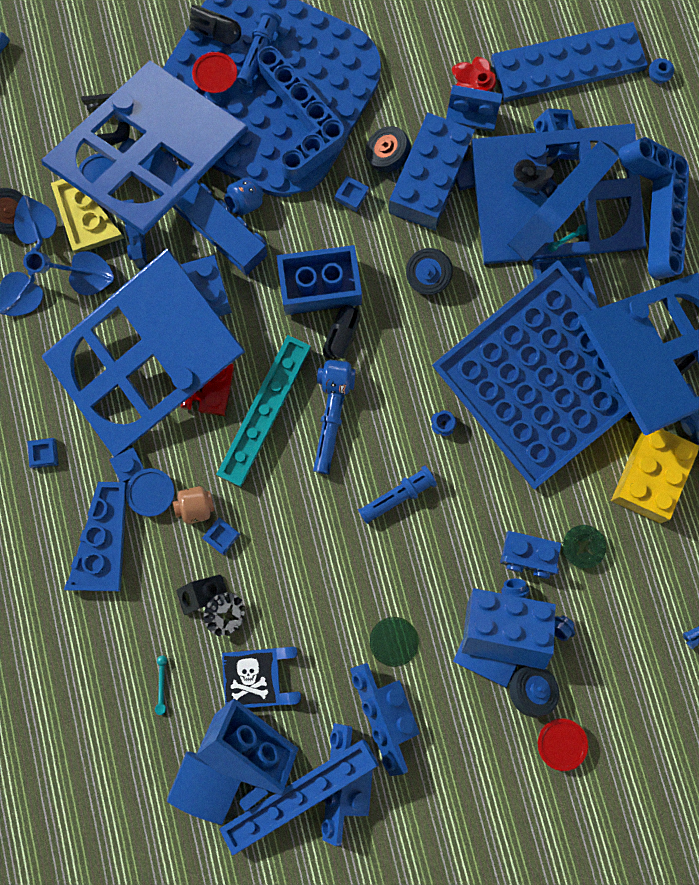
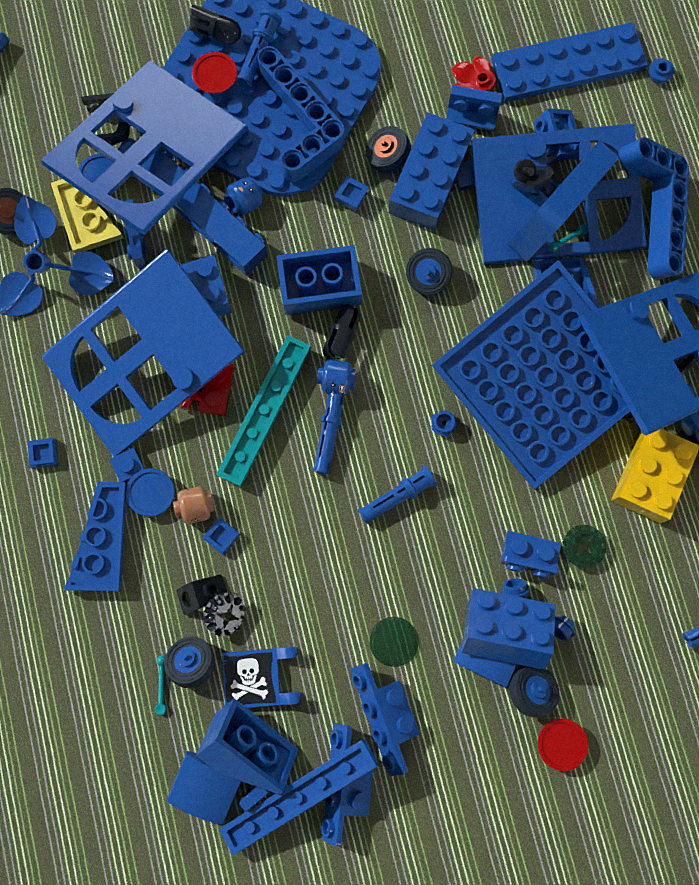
(189, 662): none -> black wheel

